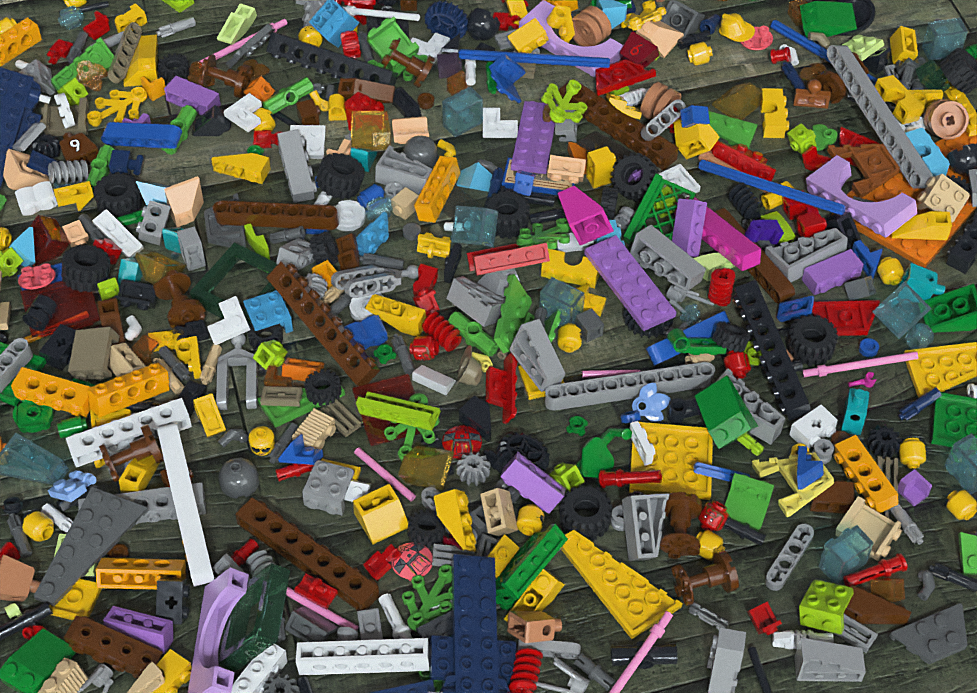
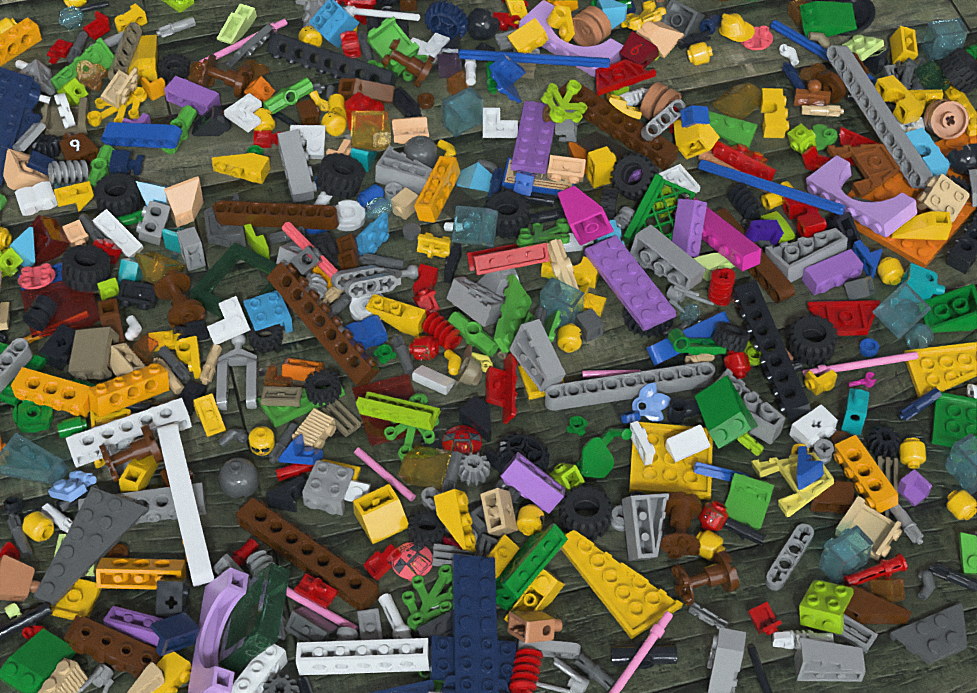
(120, 87): none -> tan bracket
(175, 633): none -> dark blue panel
(270, 354): lime brick -> none
(284, 495): none -> black slope
(299, 260): none -> dark grey brick
(302, 242): none -> coral axle
(334, 123): none -> yellow head
(450, 479): none -> dark grey piece
(454, 362): none -> yellow arm
(561, 263): none -> tan piece
(621, 478): red pin -> none
(687, 443): none -> white slope
(780, 55): red bush -> none
(795, 308): blue slope -> none
(816, 110): none -> tan piece
(820, 384): none -> yellow bracket

